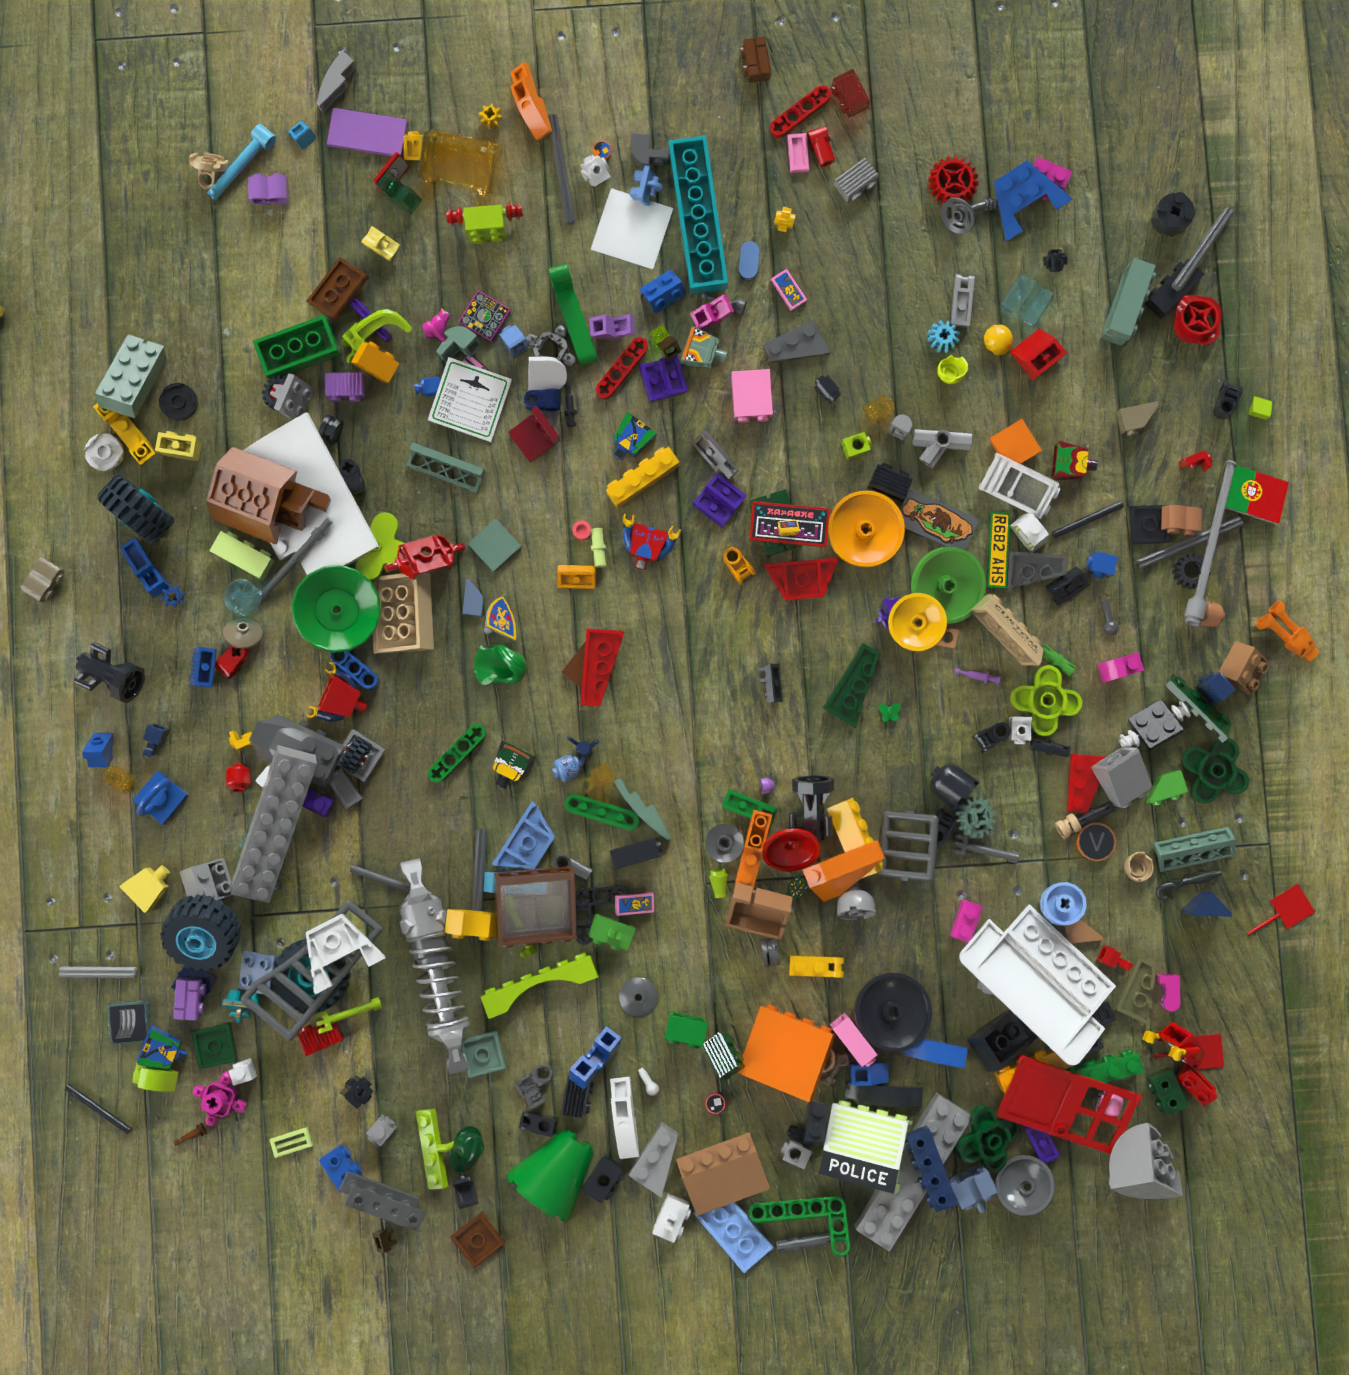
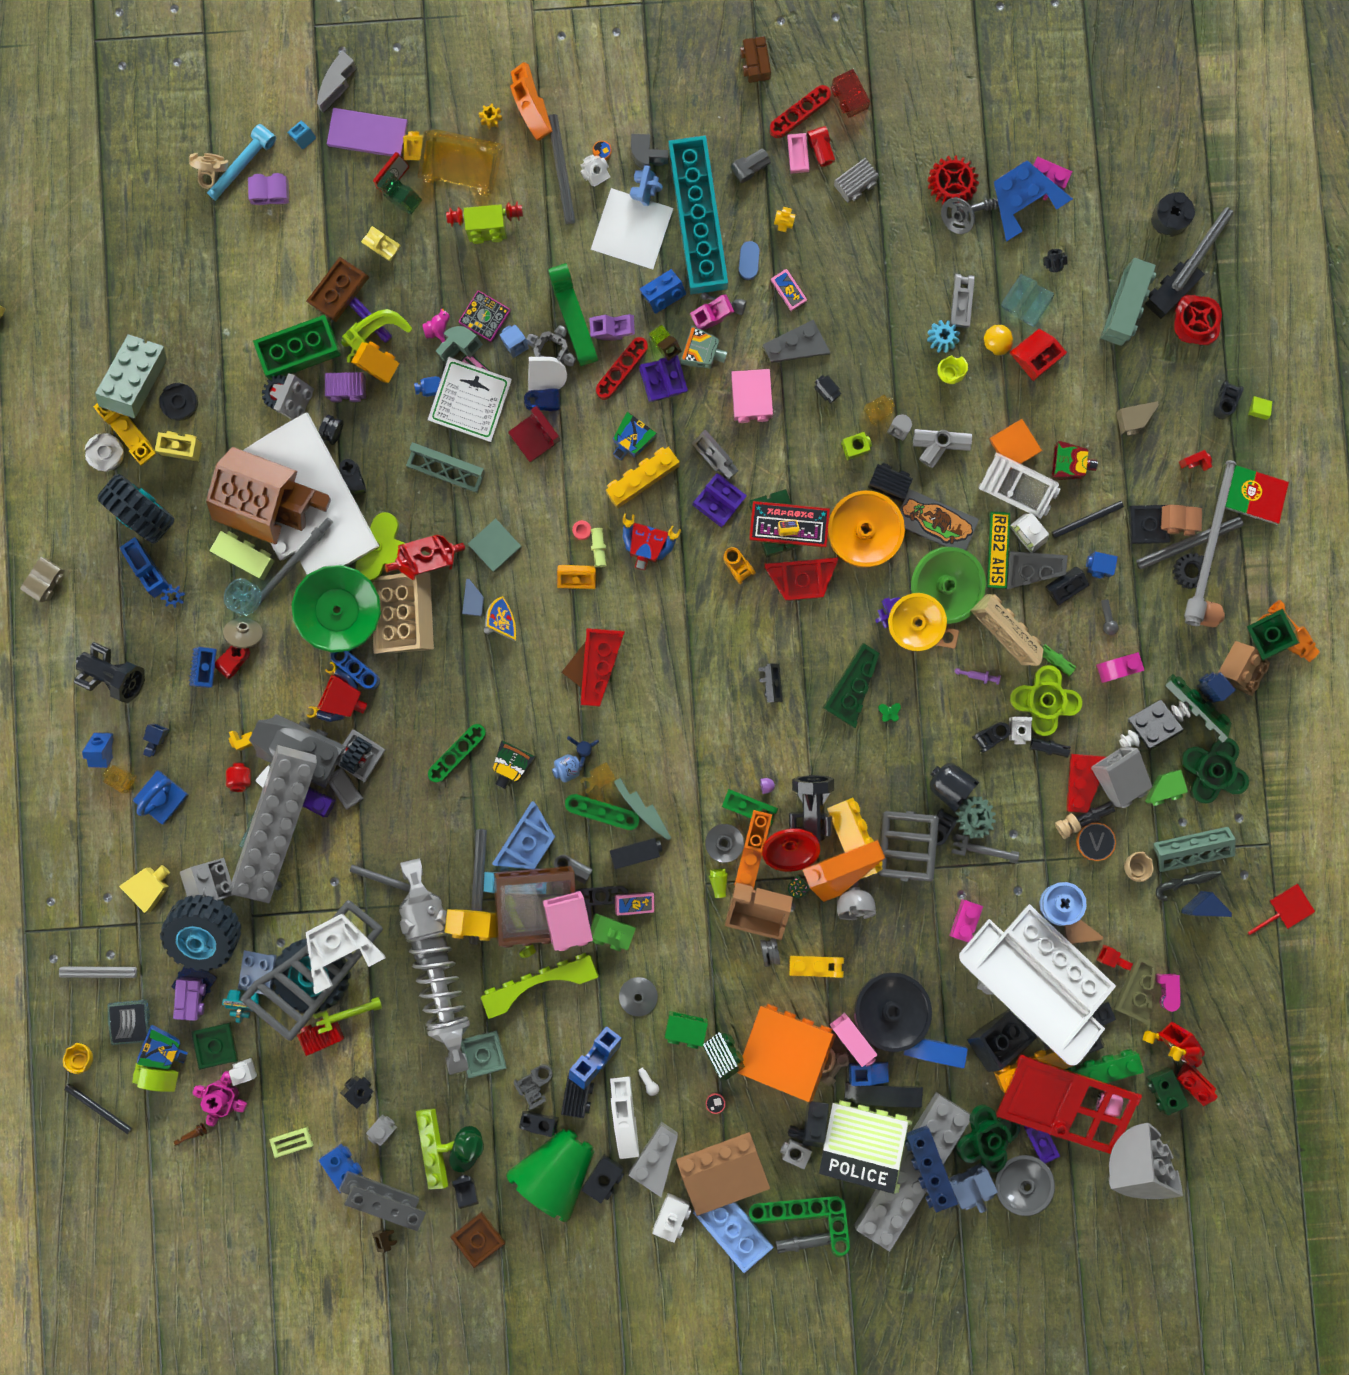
(78, 1058): none -> yellow hair
(499, 665): green piece -> none
(567, 921): none -> bright pink brick
(570, 407): black piece -> none
(746, 167): none -> dark grey piece
(1213, 1051): red piece -> none
(1273, 634): none -> dark green slope

